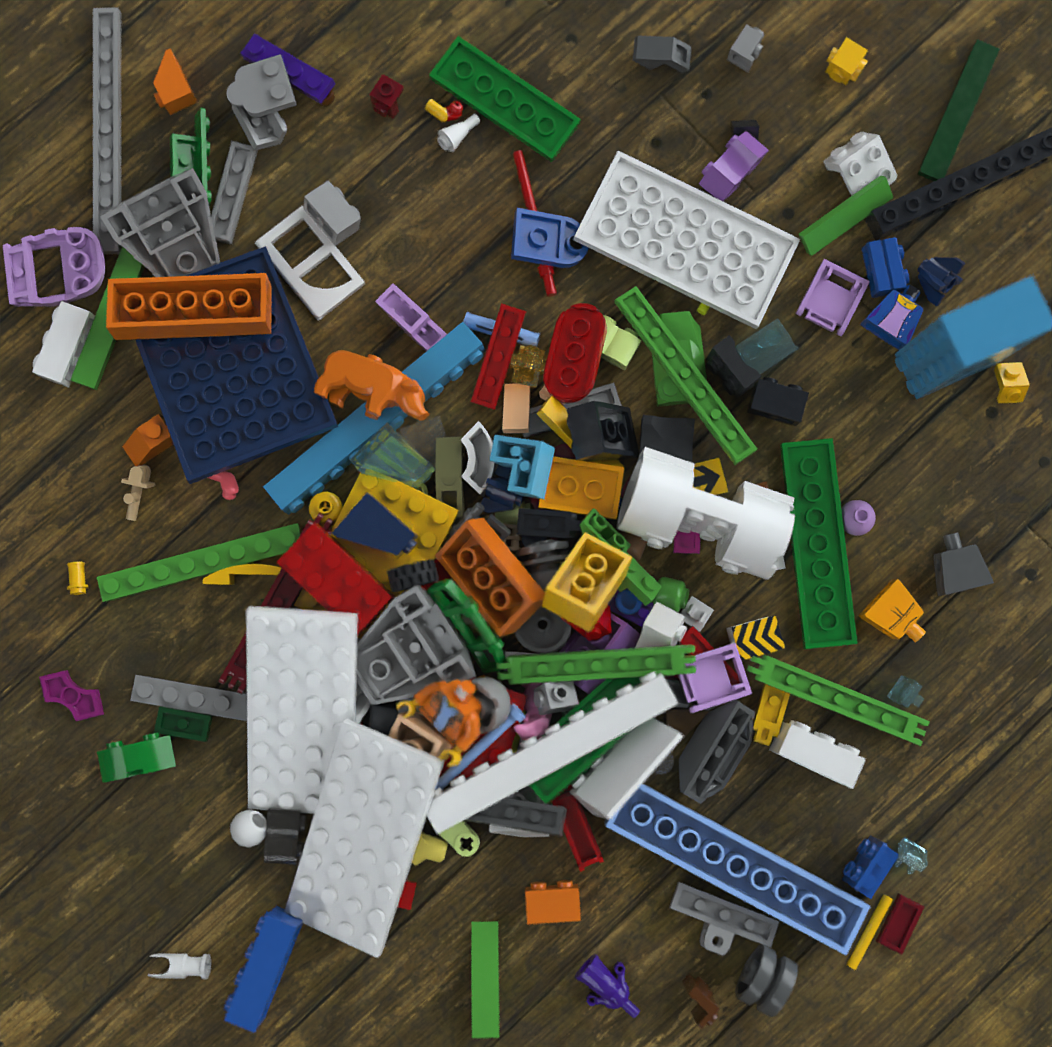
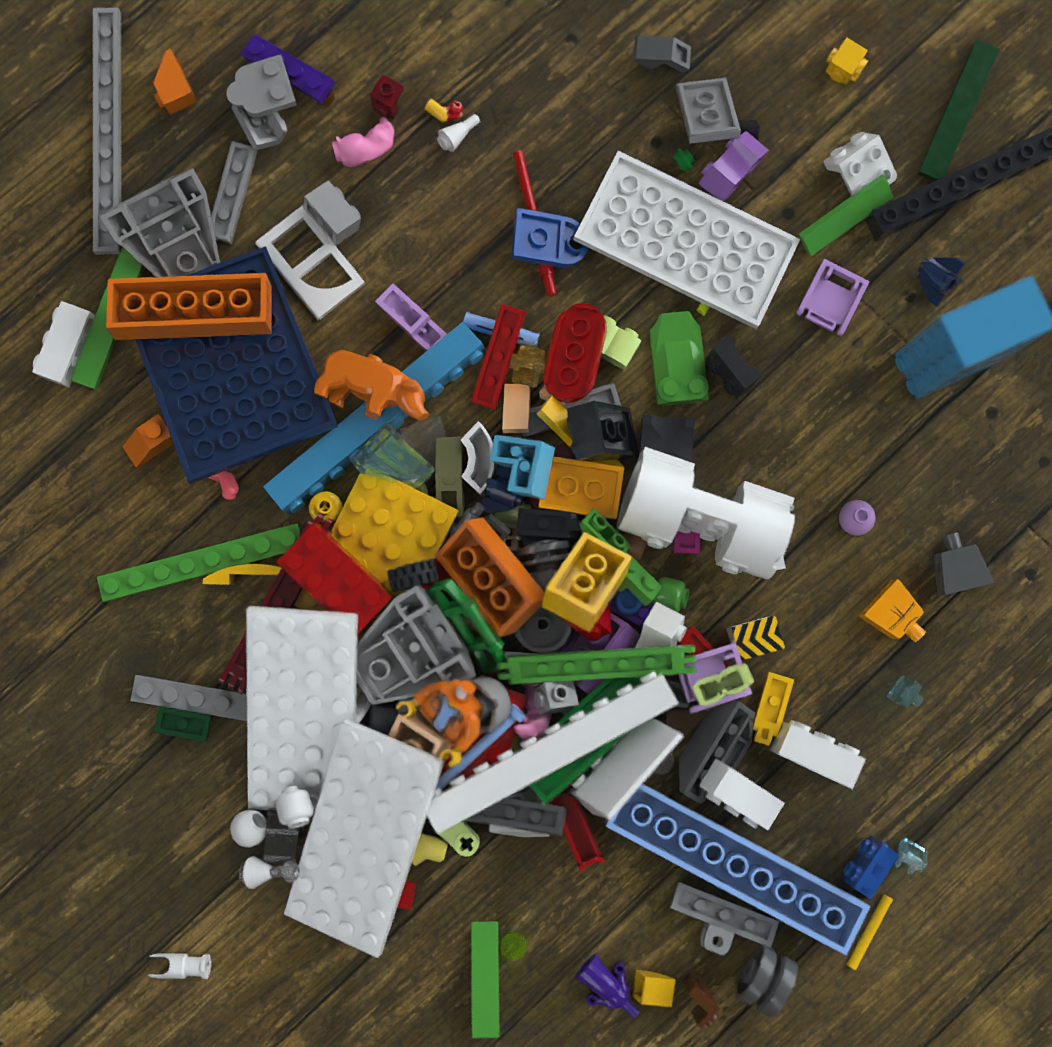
(76, 578): yellow pin -> none
(80, 701): magenta tile -> none
(81, 263): lavender slope -> none
(137, 758): green brick -> none
(139, 479): tan arm -> none
(192, 151): green bracket -> none
(256, 872): none -> piece
(264, 969): blue brick -> none
(294, 807): none -> white head
(357, 149): none -> bright pink animal
(376, 527): dark blue slope -> none
(504, 98): green plate -> none
(513, 945): none -> clear neon green tile
(552, 902): orange brick -> none
(653, 988): none -> yellow brick
(684, 159): none -> green plate
(685, 376): bright green tile -> none
(696, 613): white tile -> none
(708, 110): none -> light grey tile
(709, 477): sticker -> none
(728, 682): none -> yellowish green brick
(740, 795): none -> white brick
(746, 48): light grey brick -> none
(766, 347): clear light blue plate -> none
(778, 401): black brick -> none
(819, 544): green plate -> none
(838, 698): bright green hinge -> none
(885, 267): blue brick -> none
(895, 317): torso -> none
(900, 924): dark red tile -> none
(1012, 382): yellow bracket -> none

